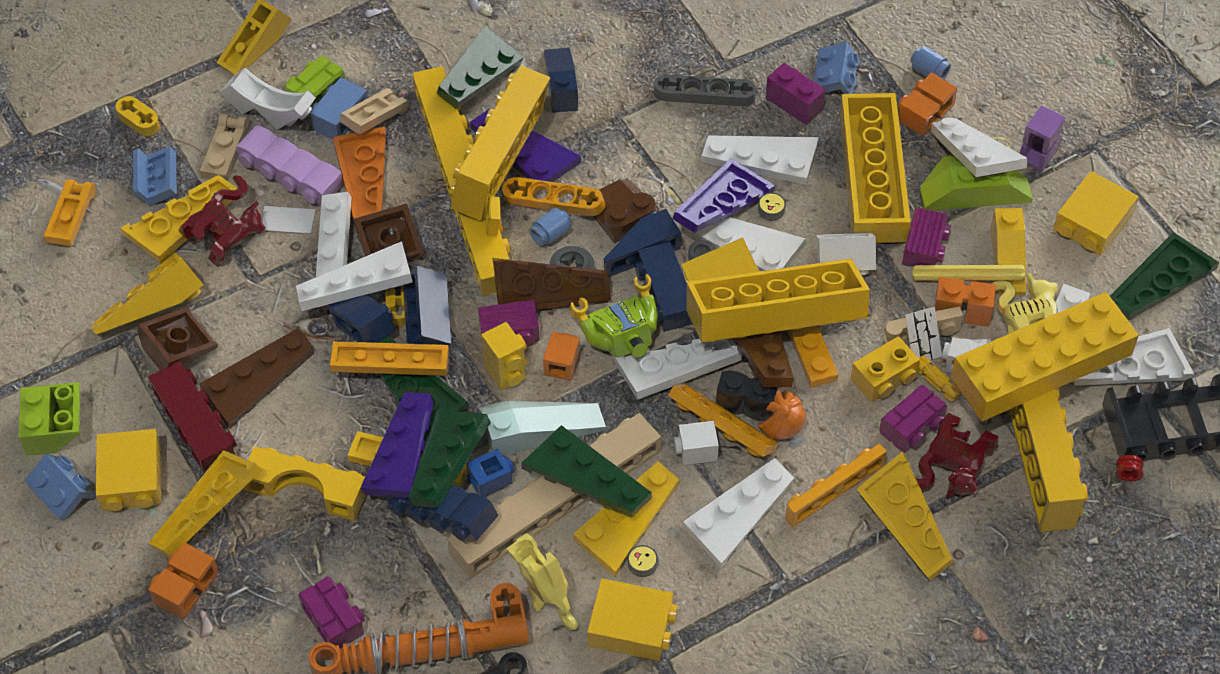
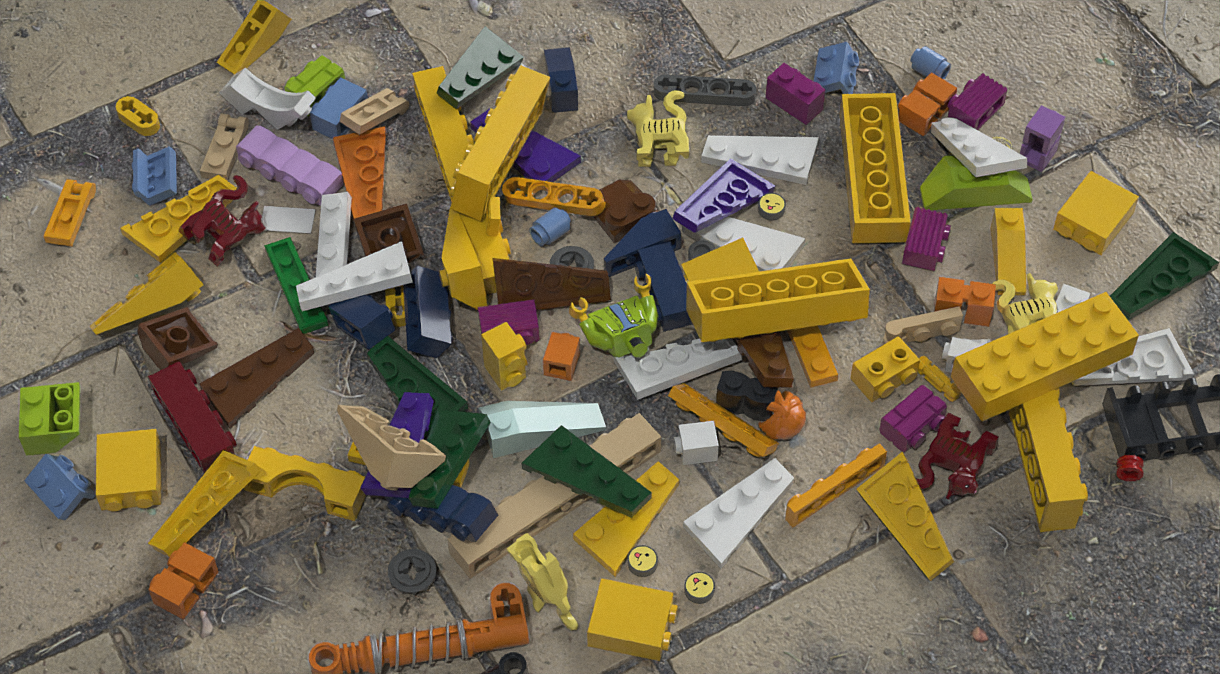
(291, 273): none -> green tile
(331, 613): magenta brick -> none
(388, 450): none -> tan wedge
(389, 358): light orange plate -> none
(400, 566): none -> dark grey gear
(460, 265): none -> yellow wedge
(490, 472): blue brick -> none
(660, 133): none -> light yellow animal
(699, 587): none -> tile
(857, 246): white brick -> none
(924, 333): white sticker -> none
(969, 272): light yellow axle -> none
(978, 101): none -> magenta brick

